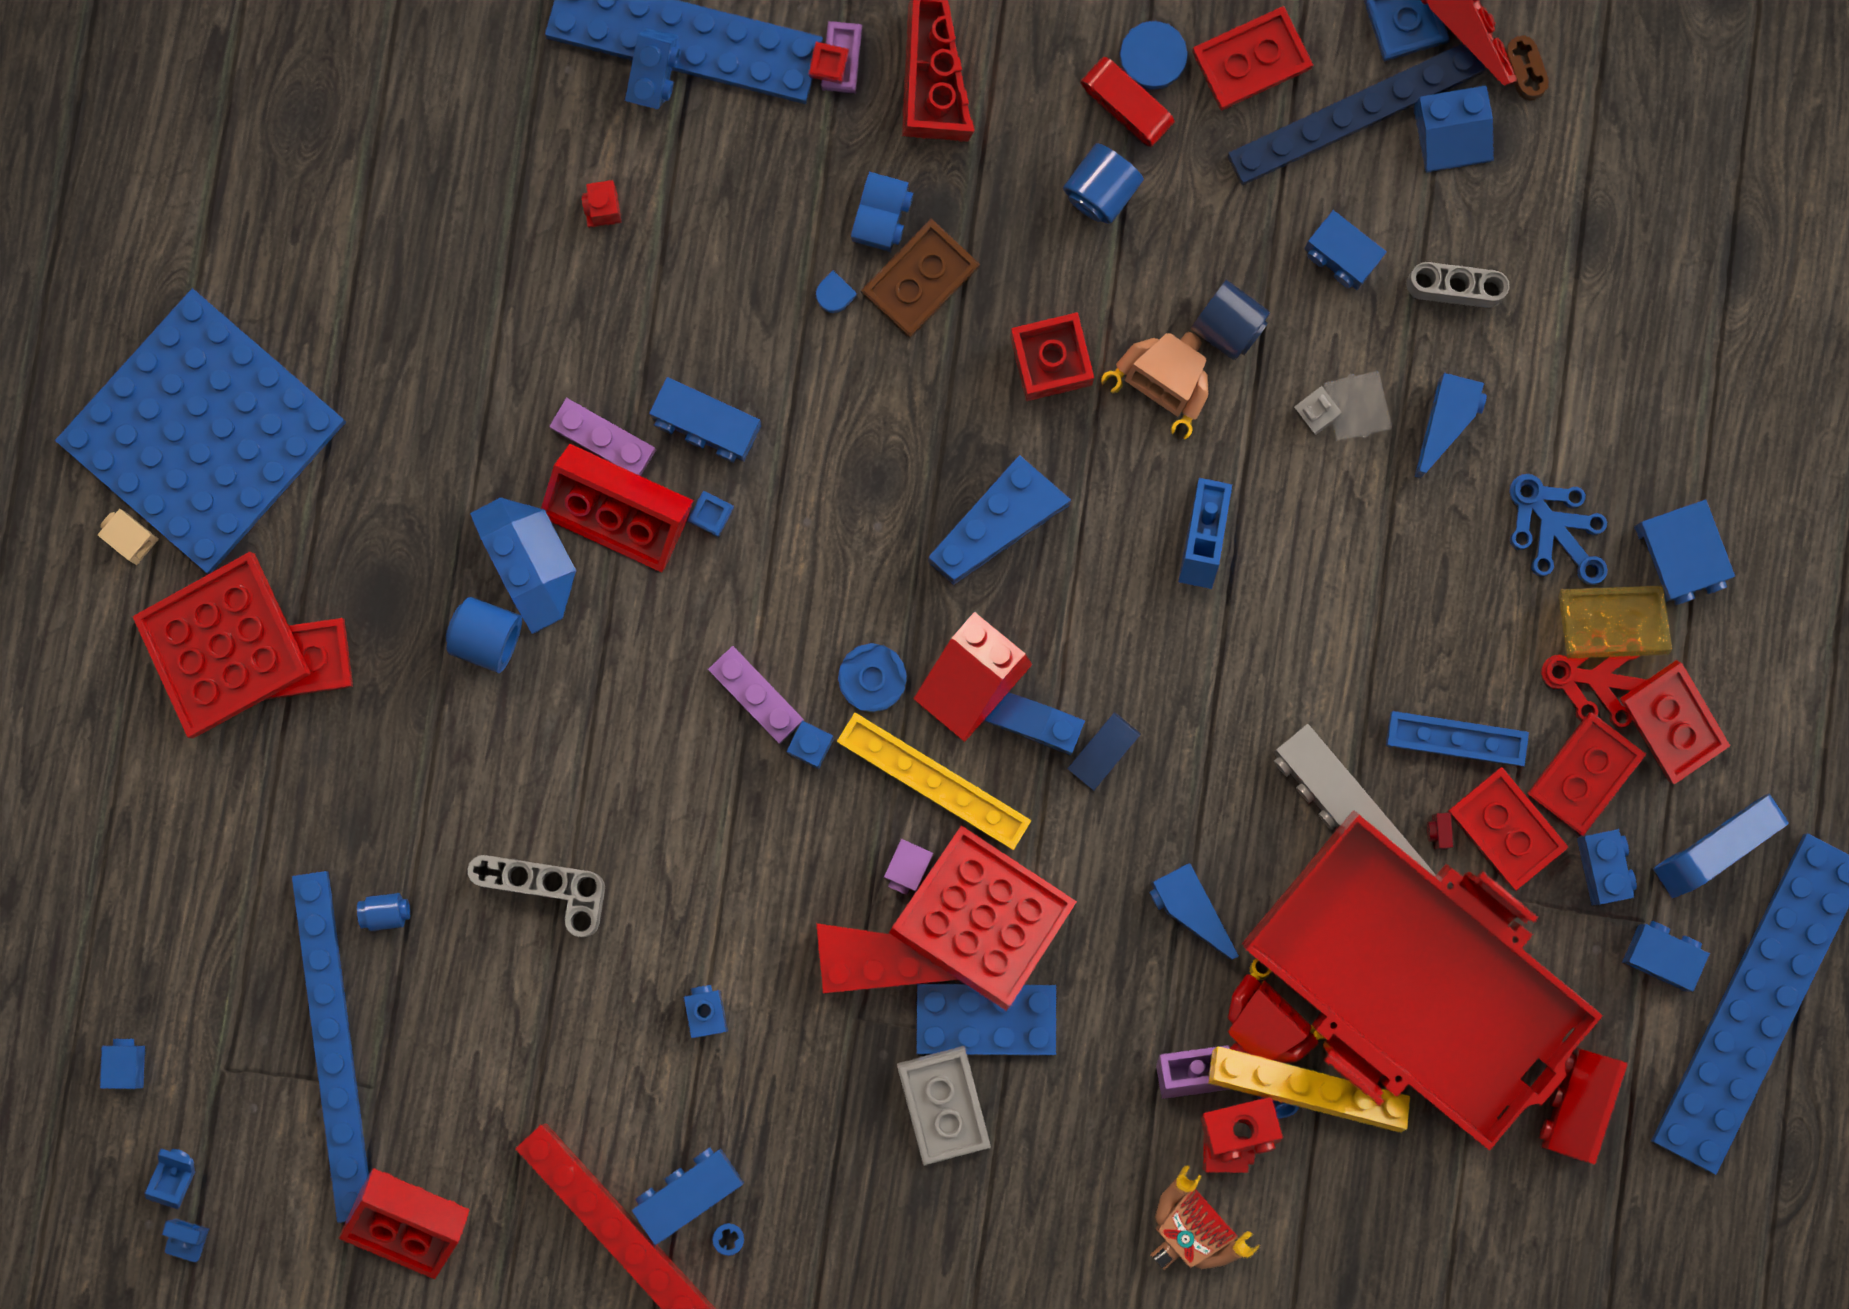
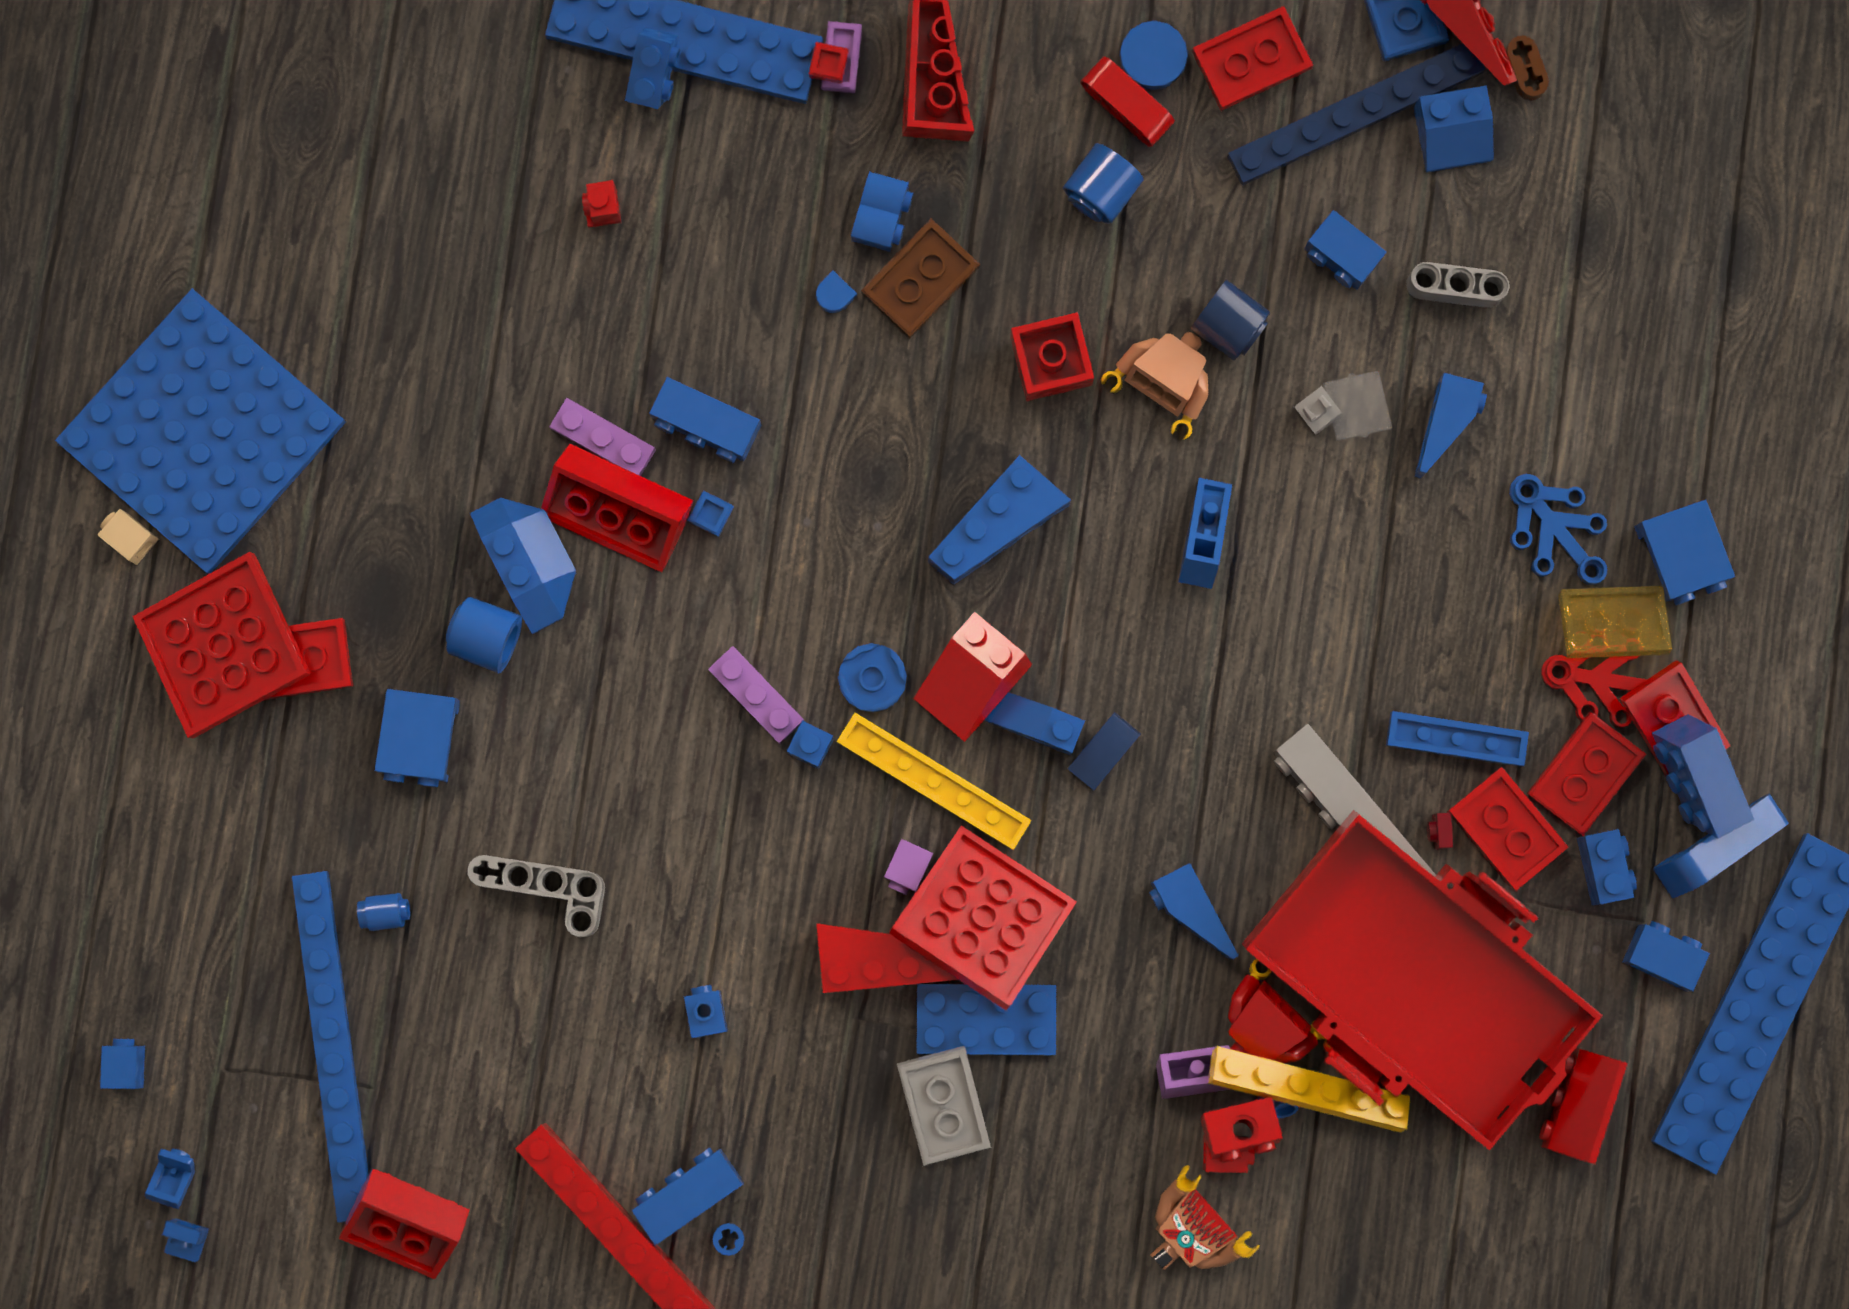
(416, 737): none -> blue panel
(1702, 776): none -> blue brick

